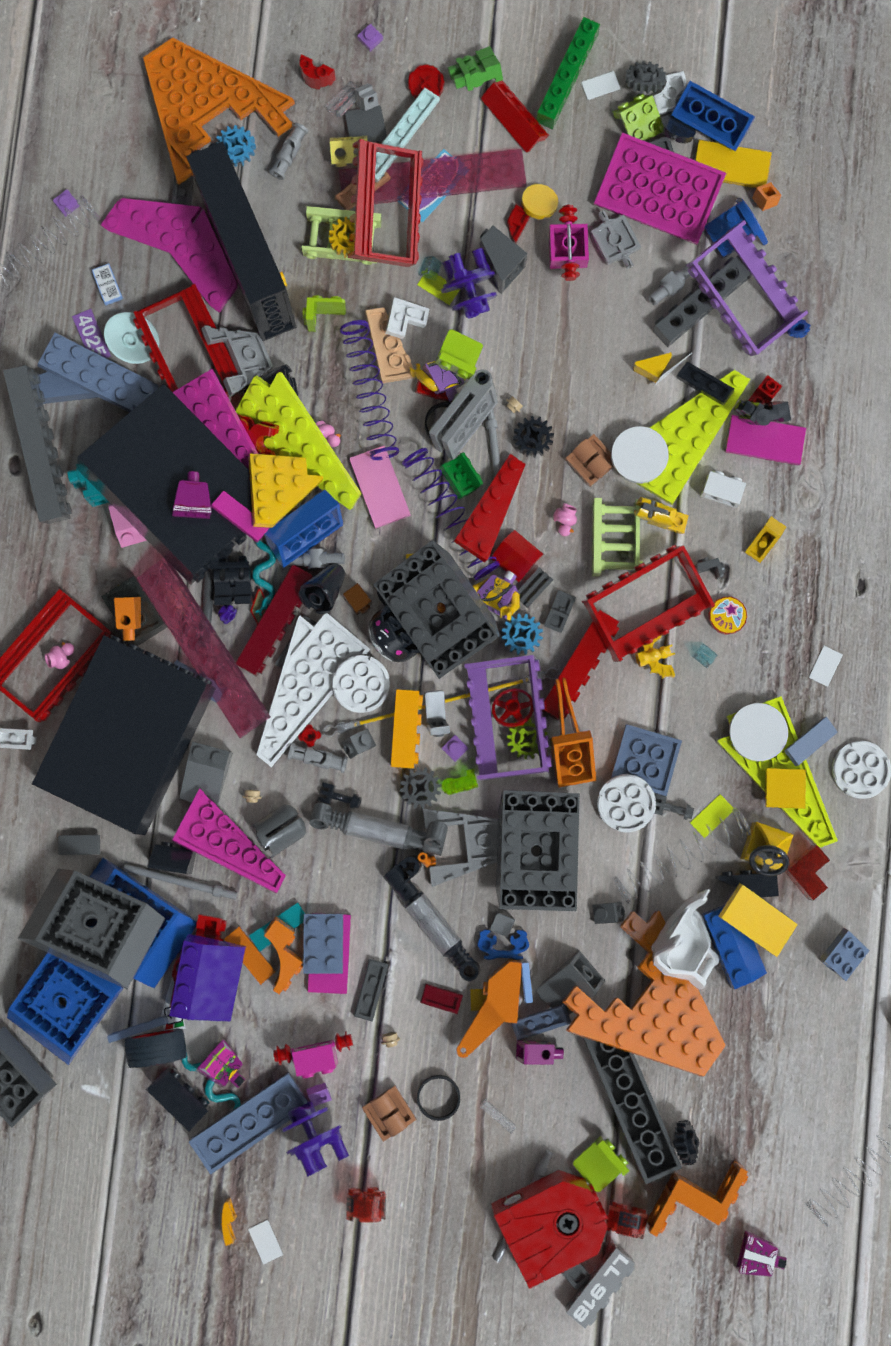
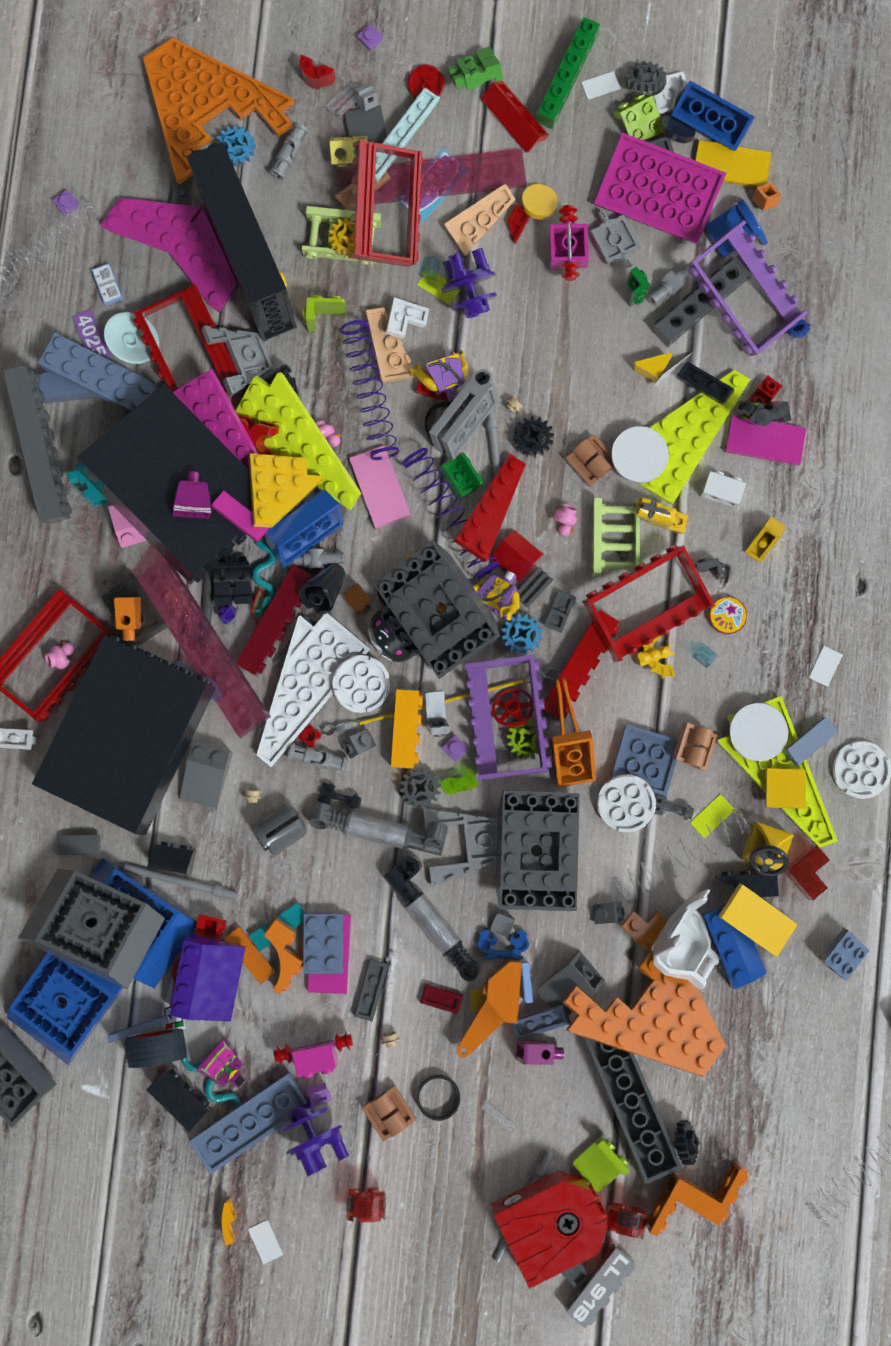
(219, 839): dark pink wing -> none
(427, 861): orange arm -> none
(459, 354): lime bracket -> none
(475, 221): none -> light nougat wing
(502, 256): dark grey slope -> none
(638, 284): none -> green bracket
(695, 746): none -> nougat plate
(758, 1256): magenta torso -> none

